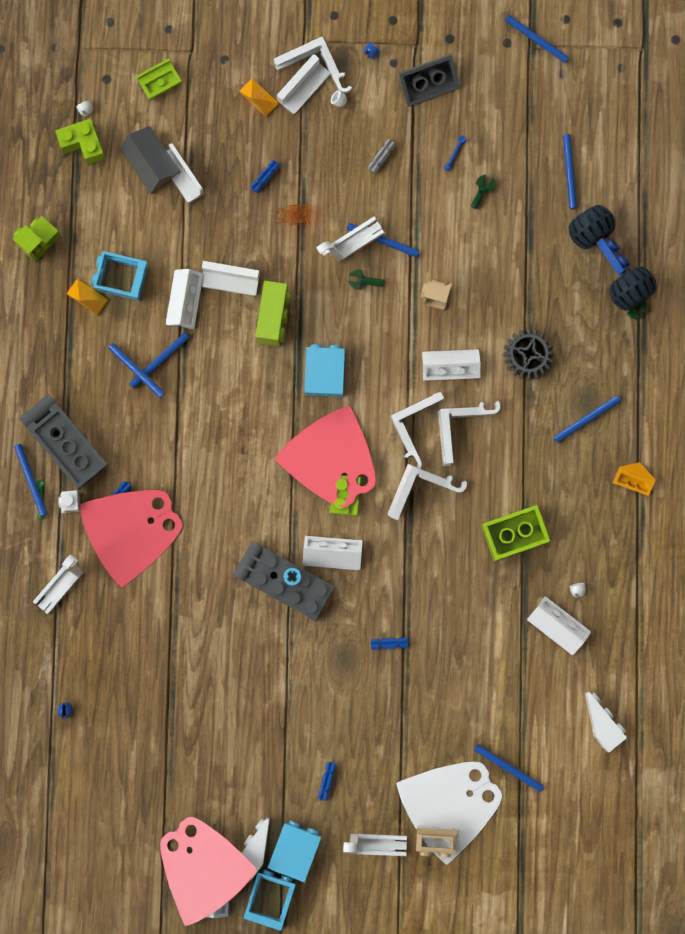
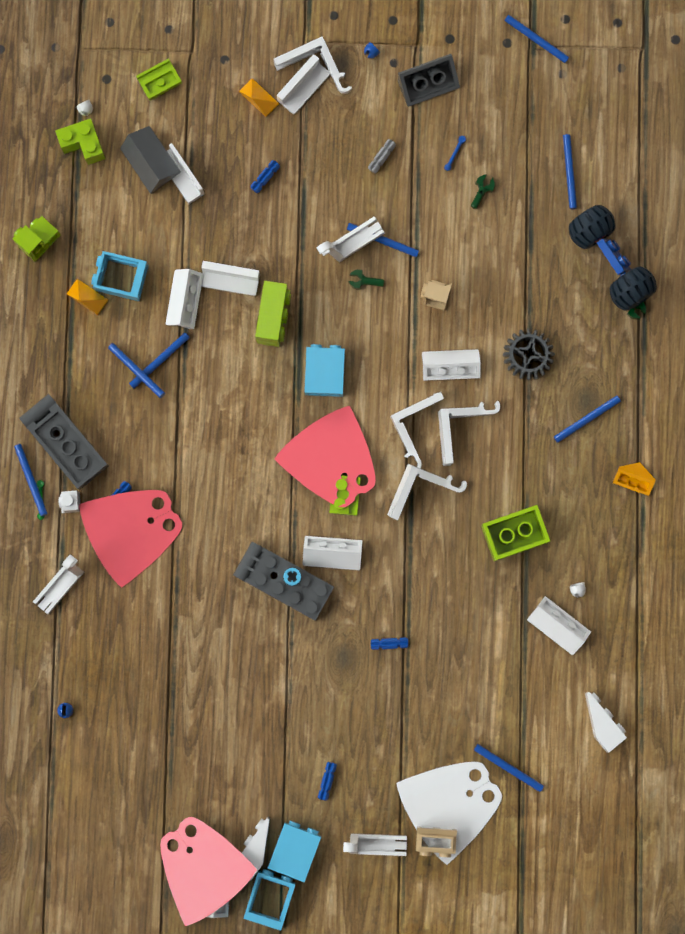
(297, 214): clear orange plate -> none
(339, 99): white hinge -> none

